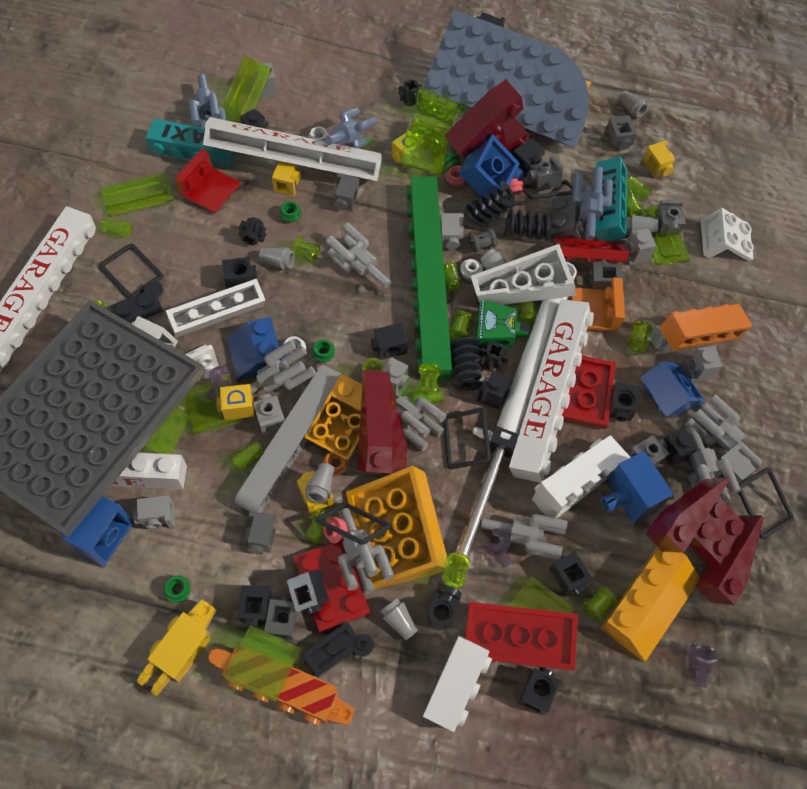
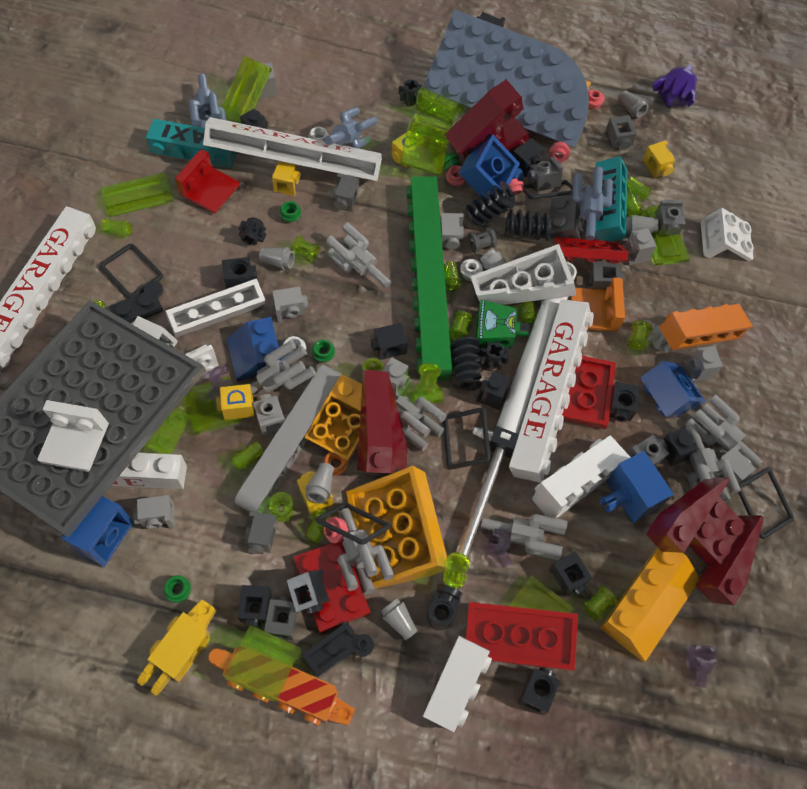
(73, 436): none -> white bracket
(274, 503): none -> clear neon green bush
(289, 302): none -> light grey brick
(559, 147): none -> coral plate
(596, 99): none -> coral plate
(677, 87): none -> dark purple piece

